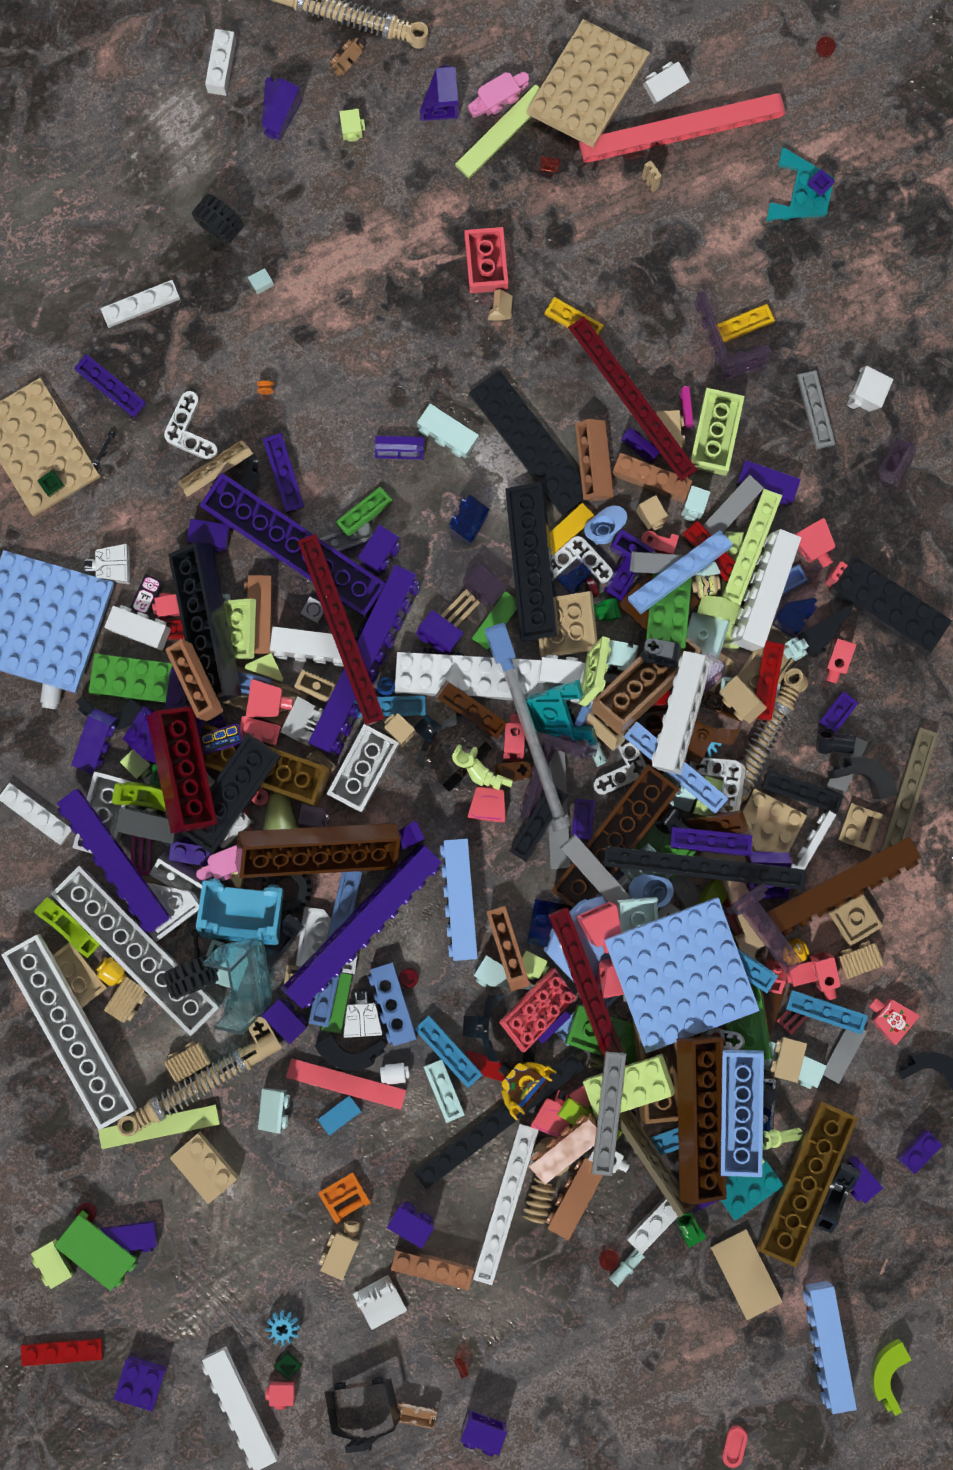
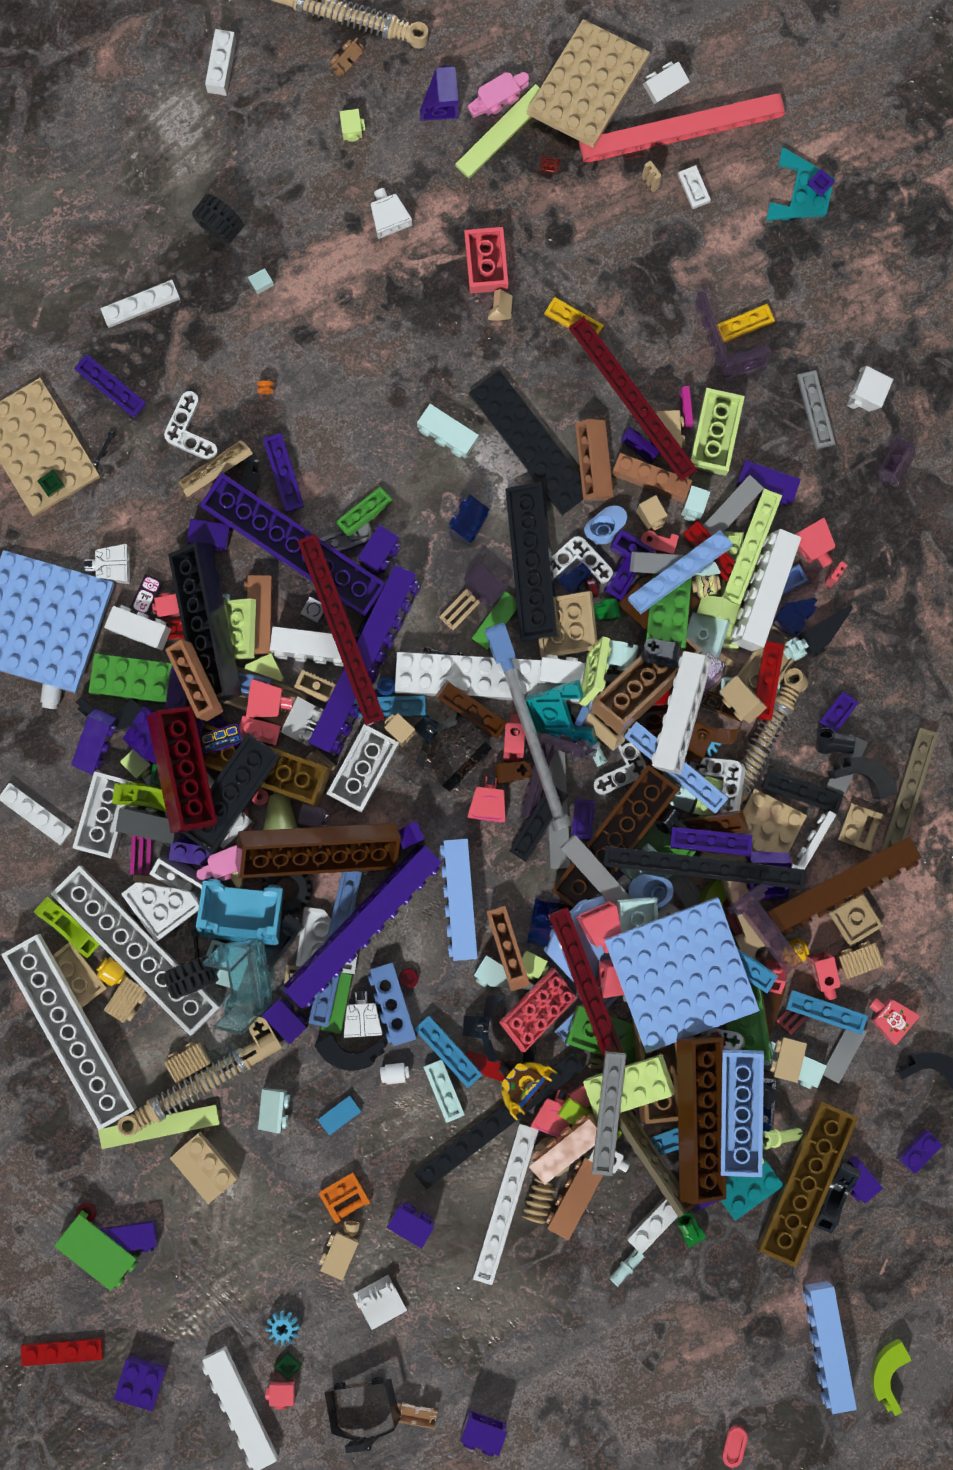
(52, 1264): yellowish green brick -> none
(114, 861): dark purple brick -> none
(279, 107): dark purple slope -> none
(346, 1083): coral tile -> none
(389, 214): none -> white torso
(399, 447): dark purple piece -> none
(432, 1268): nougat brick -> none
(439, 633): dark purple brick -> none
(461, 1368): clear red tile -> none
(477, 771): yellowish green piece -> none
(554, 1026): dark purple tile -> none
(569, 527): yellow tile -> none
(609, 1260): clear red tile -> none
(694, 187): none -> white plate
(746, 1274): tan tile -> none
(801, 974): coral brick -> none
(825, 47): clear red tile -> none
(839, 650): coral torso -> none
(890, 606): black brick -> none

